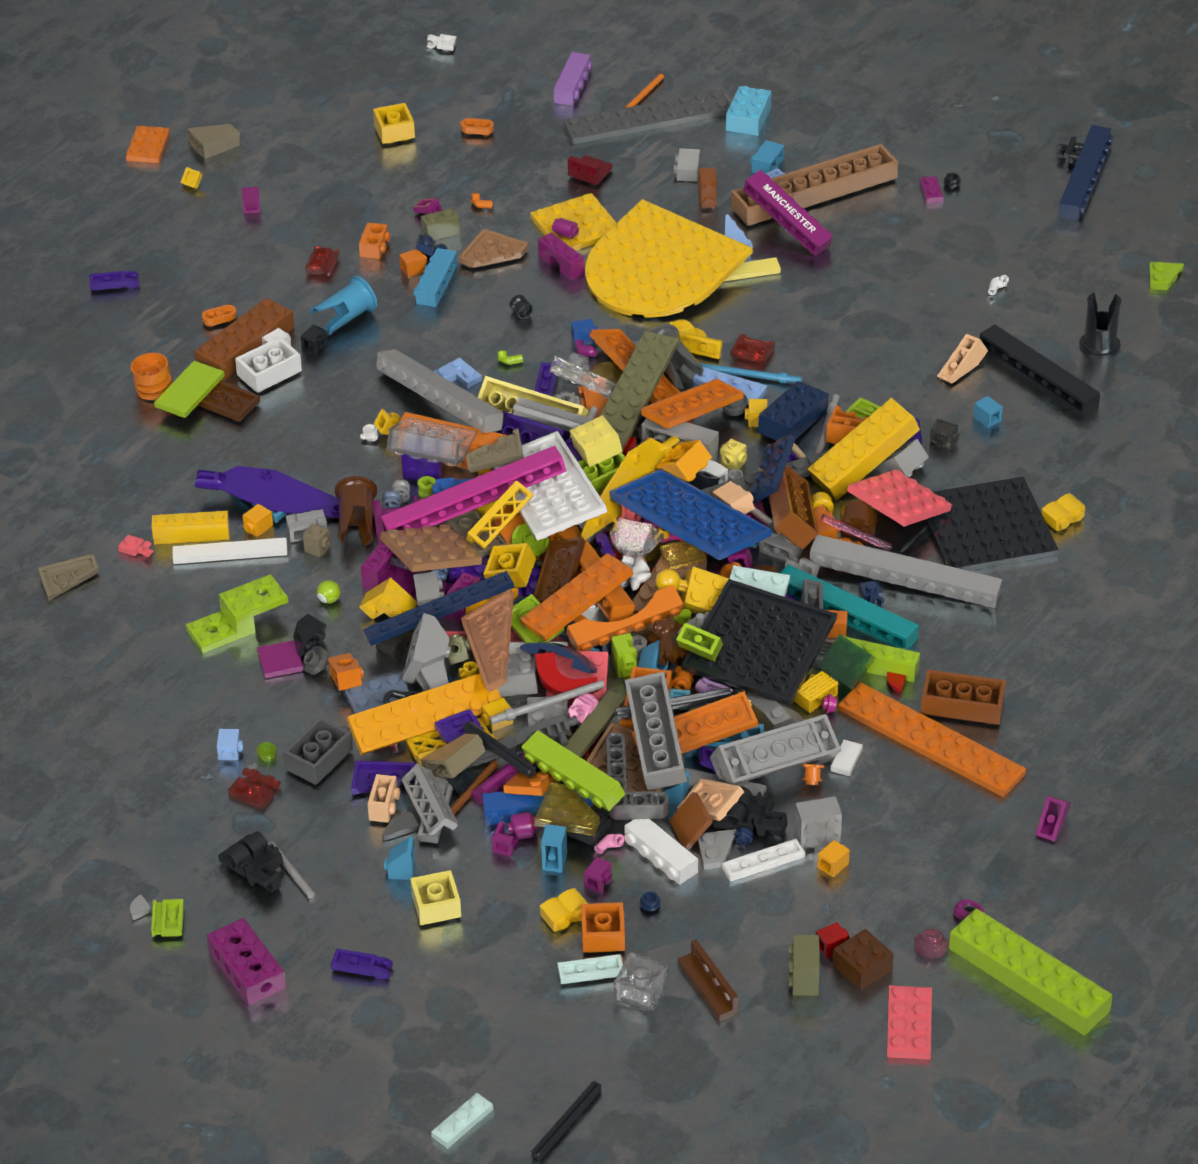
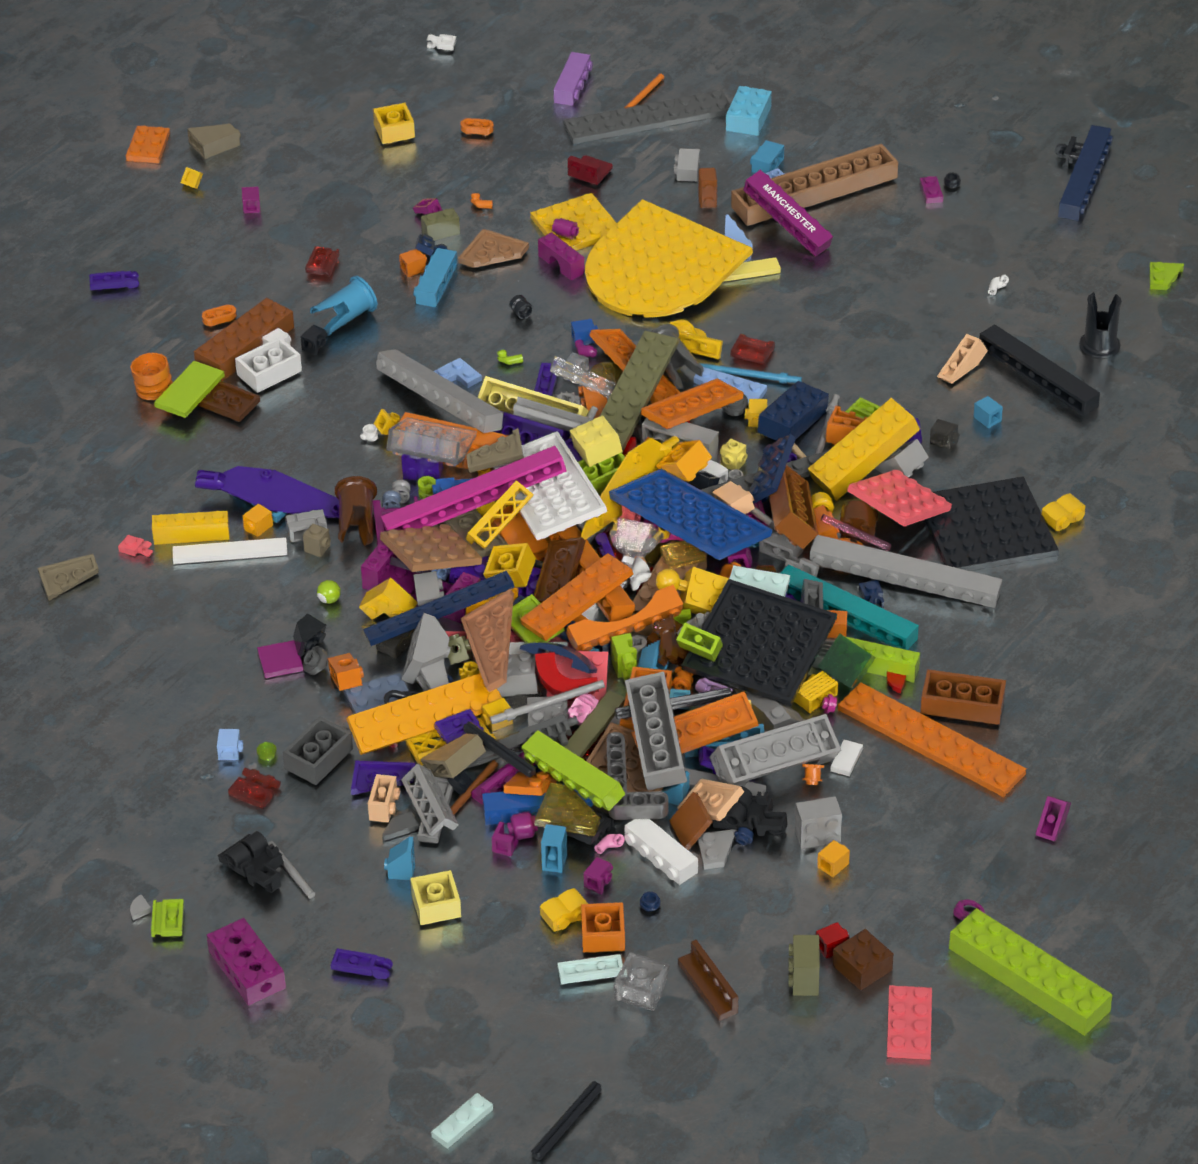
(236, 613): lime bracket -> none
(374, 240): orange brick -> none
(523, 534): lime tile -> none
(763, 860): white tile -> none
(931, 943): clear pink hair -> none

